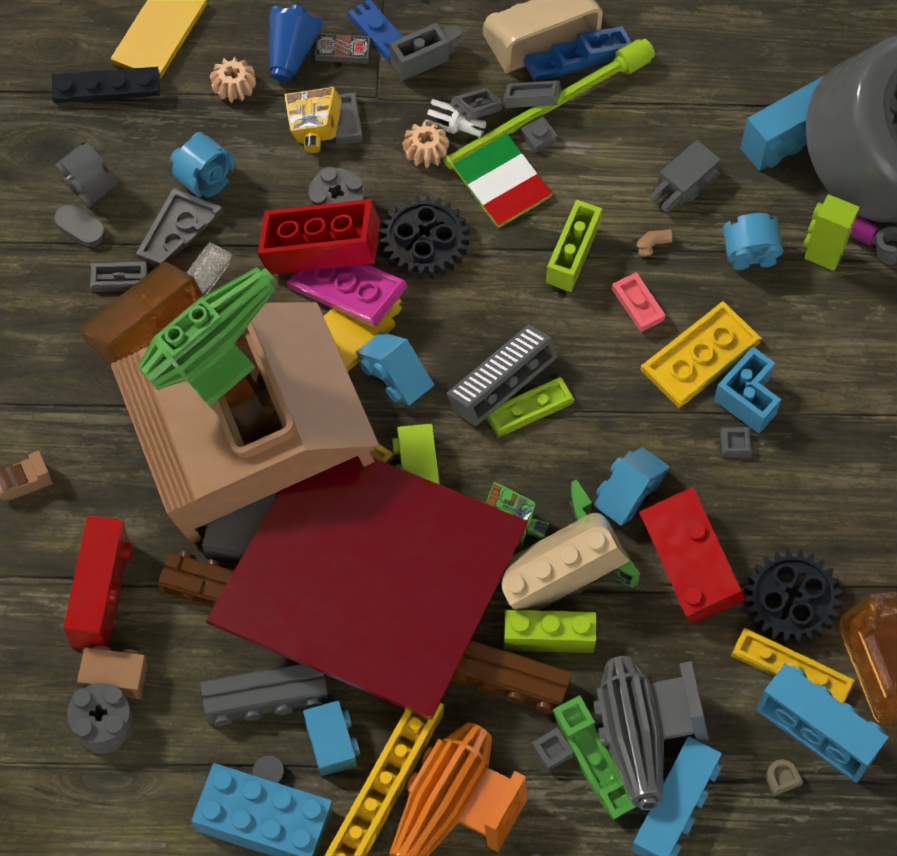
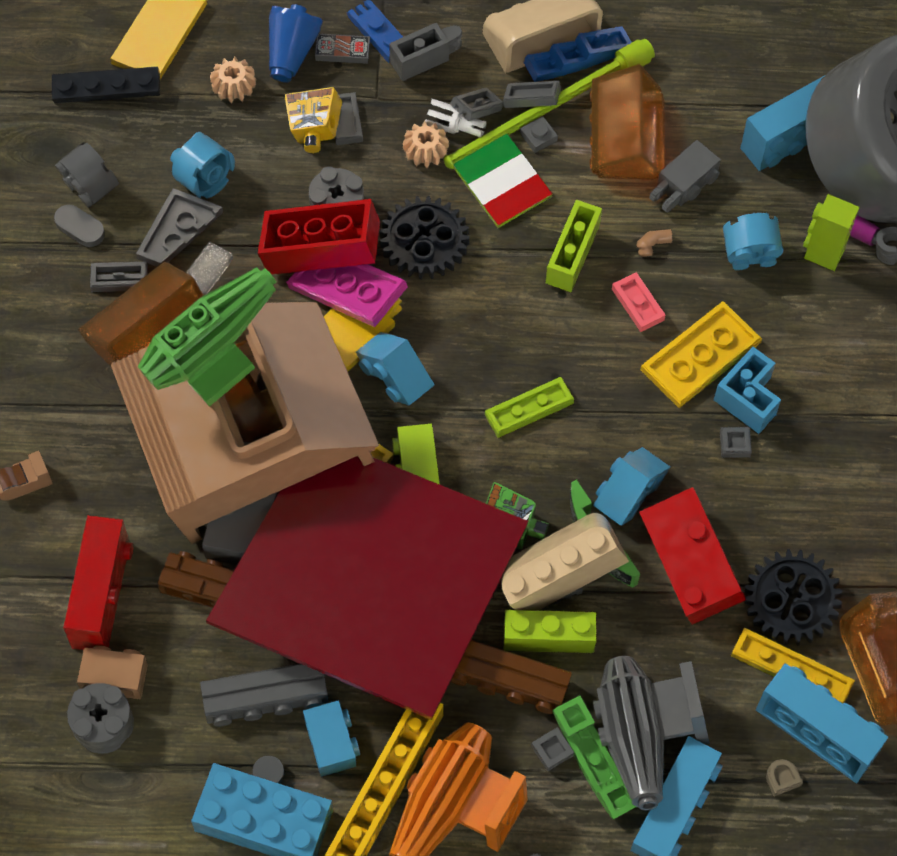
(502, 375): dark grey brick -> none
(627, 125): none -> clear orange windscreen

